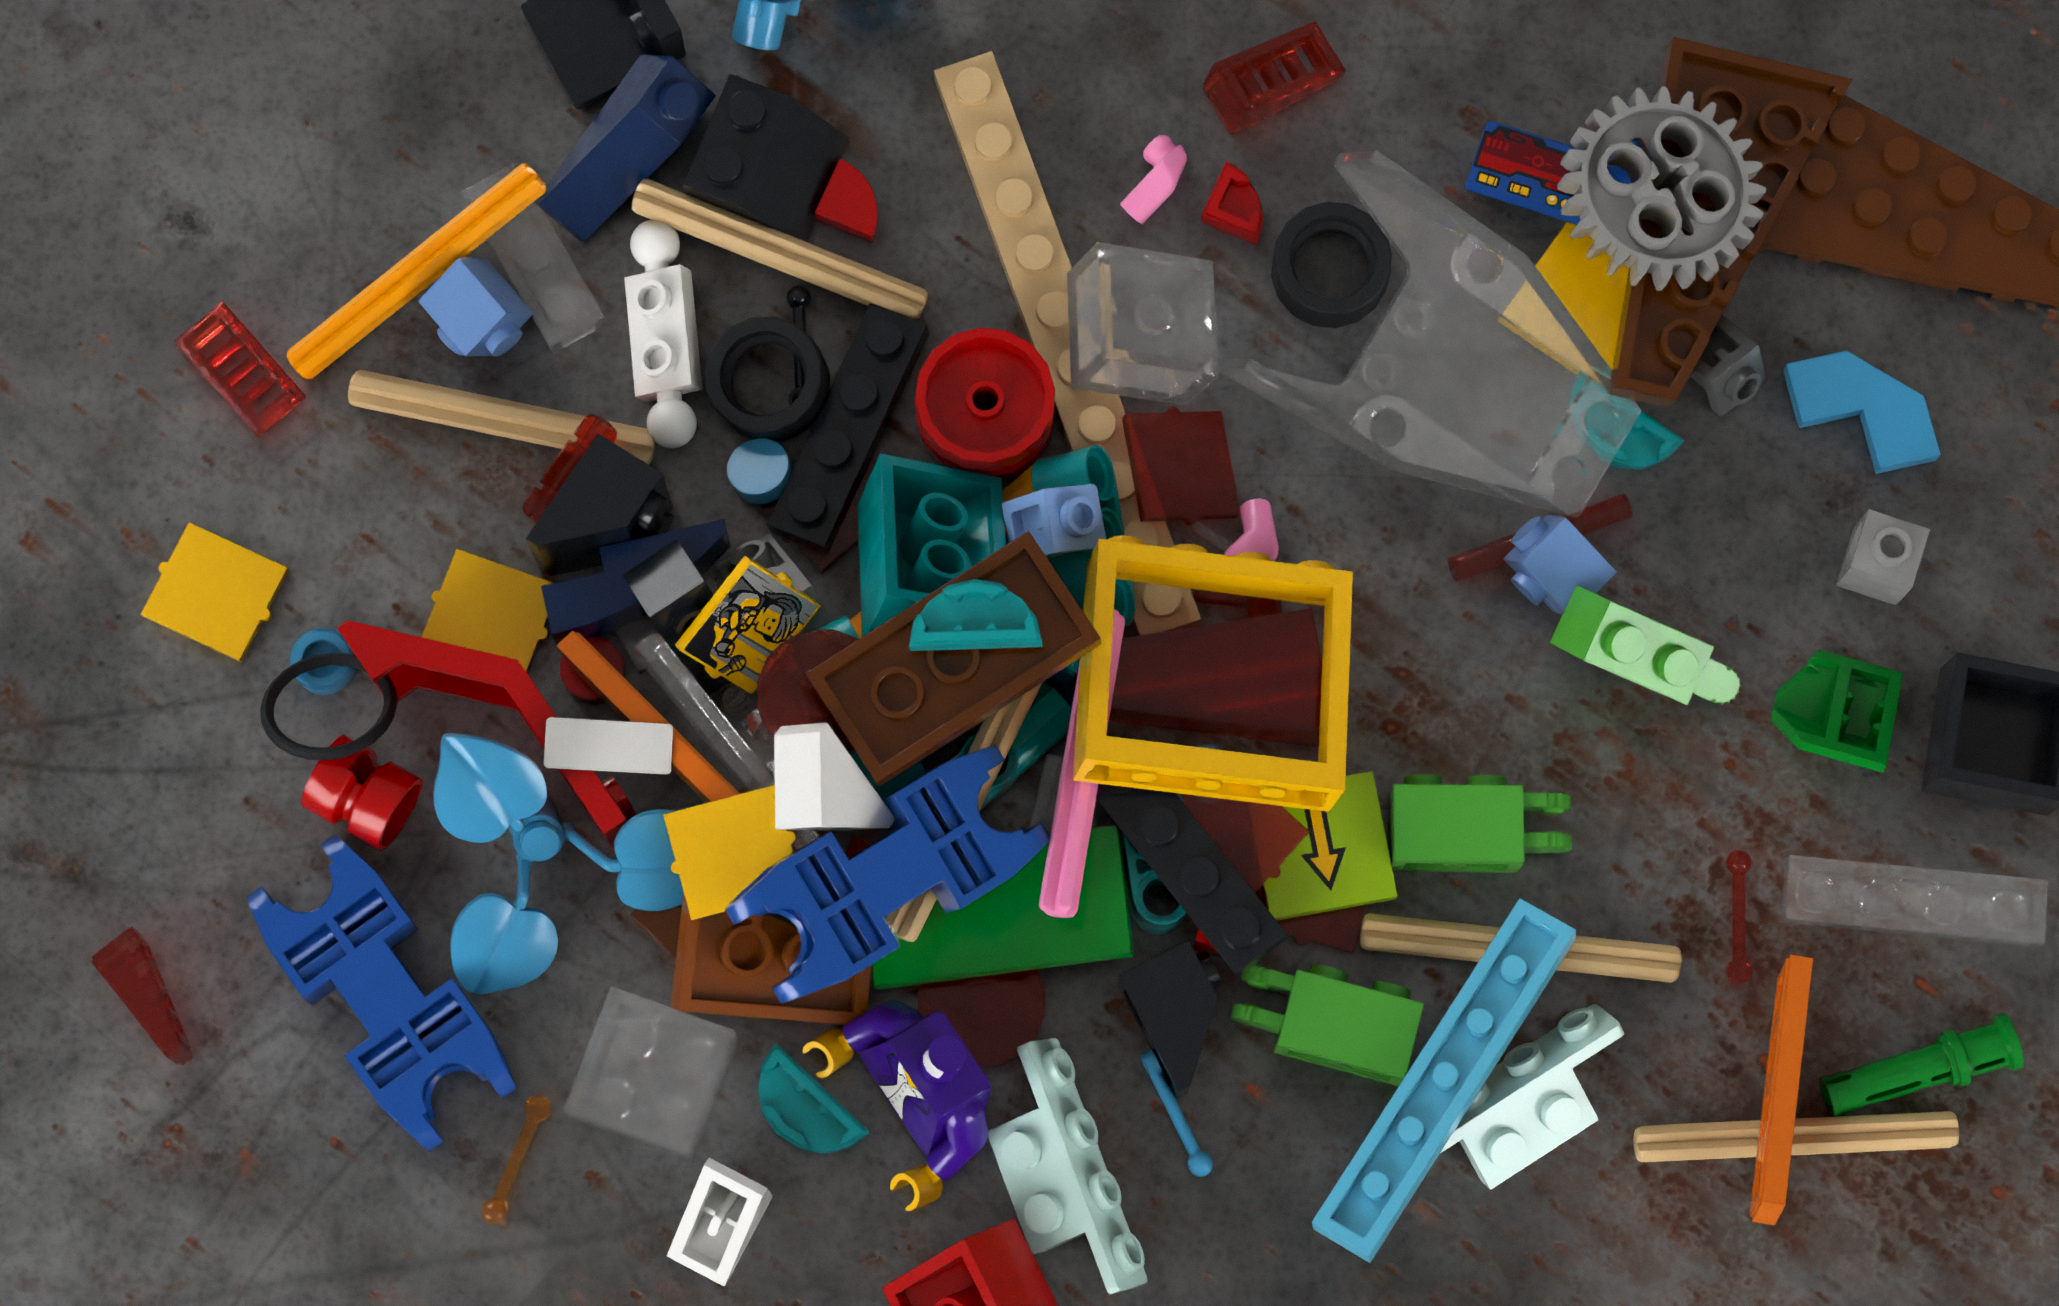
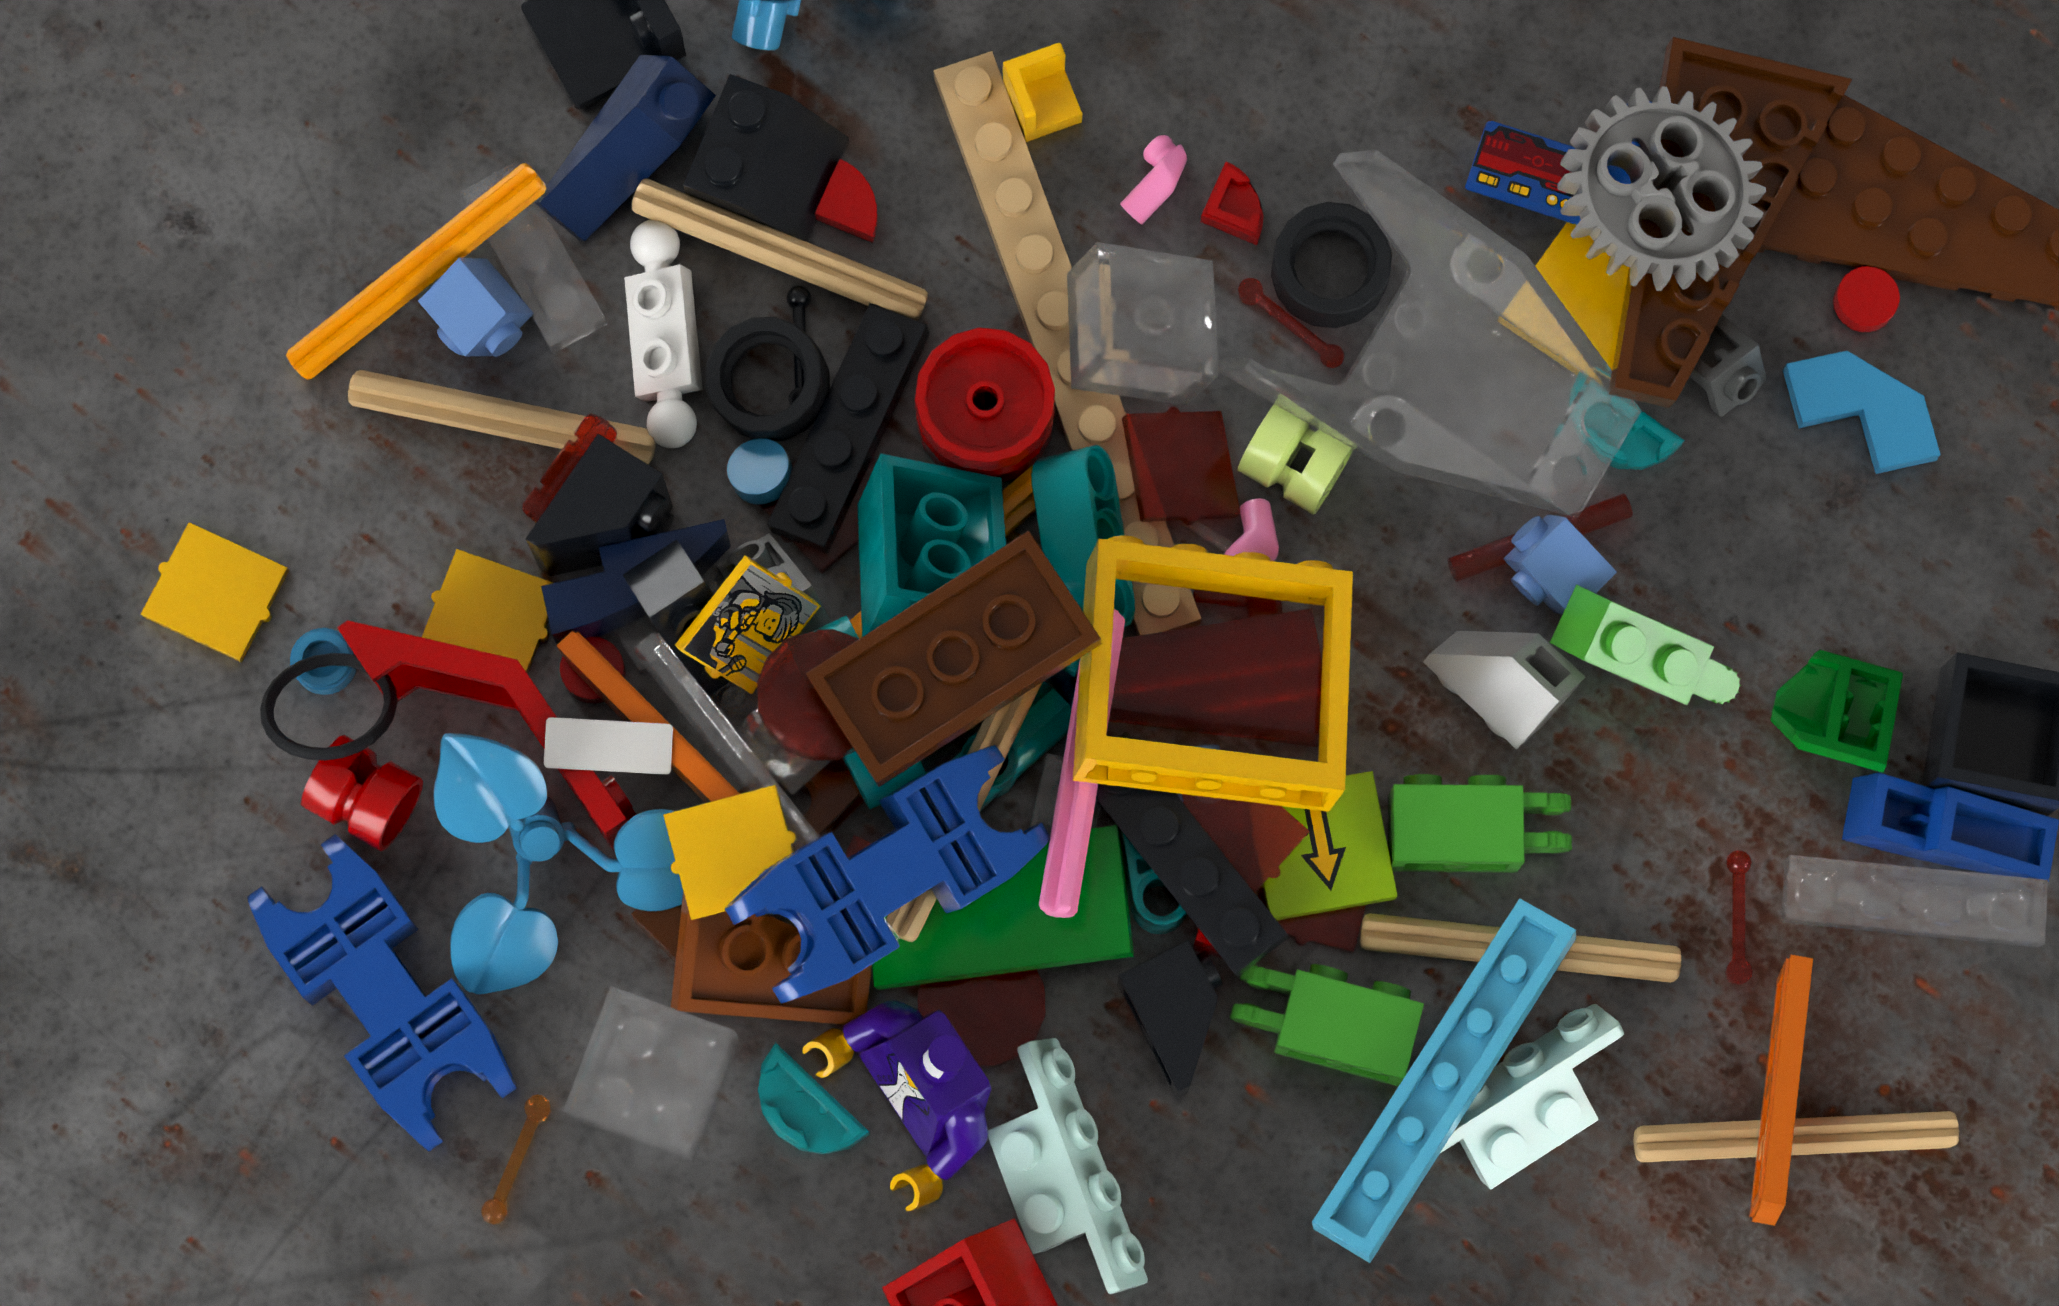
(136, 979): clear red slope -> none
(205, 330): clear red slope -> none
(718, 1221): white slope -> none
(822, 784): white slope -> none
(975, 617): teal tile -> none
(1041, 92): none -> yellow panel
(1057, 518): light blue bracket -> none
(1199, 1162): dark azure hinge -> none
(1238, 94): clear red slope -> none
(1251, 293): none -> clear red hinge
(1275, 448): none -> yellowish green wheel
(1506, 679): none -> light grey slope
(1866, 299): none -> red tile
(1882, 557): light grey brick -> none
(1949, 827): none -> blue slope
(1950, 1059): green pin -> none

